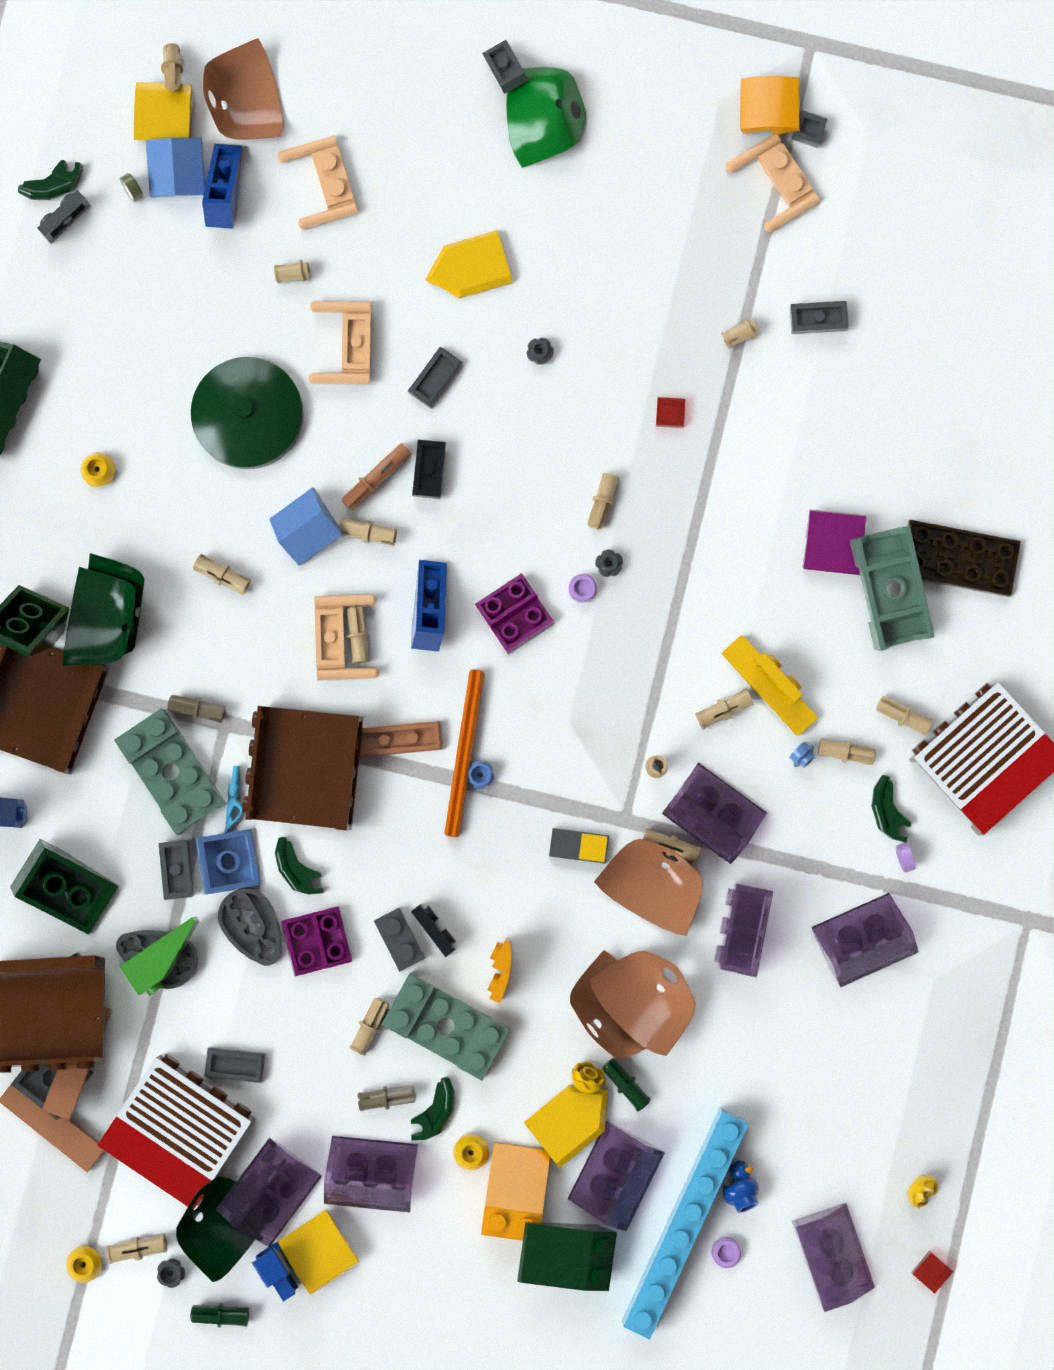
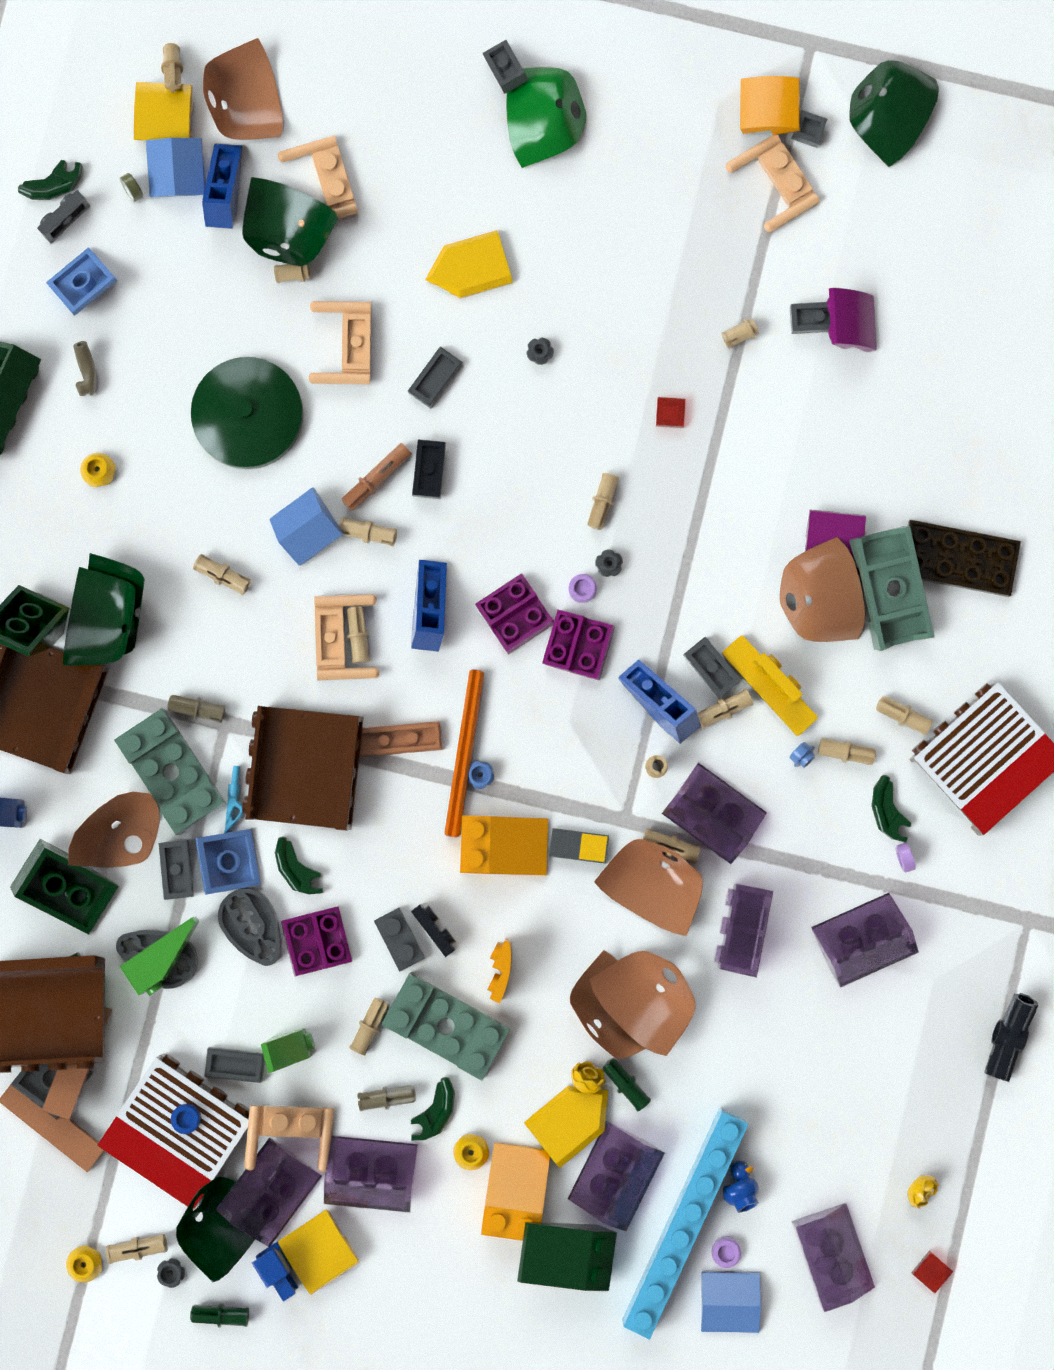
(81, 281): none -> medium blue slope
(87, 369): none -> dark tan arm
(102, 846): none -> nougat piece
(185, 1118): none -> blue tile
(273, 219): none -> dark green piece
(287, 1049): none -> bright green slope
(289, 1122): none -> light nougat plate
(504, 845): none -> light orange slope
(578, 645): none -> magenta slope
(661, 701): none -> slope
(711, 667): none -> dark grey plate
(730, 1302): none -> medium blue slope
(833, 583): none -> nougat piece
(852, 319): none -> magenta slope
(895, 120): none -> dark green piece
(1010, 1036): none -> black piece

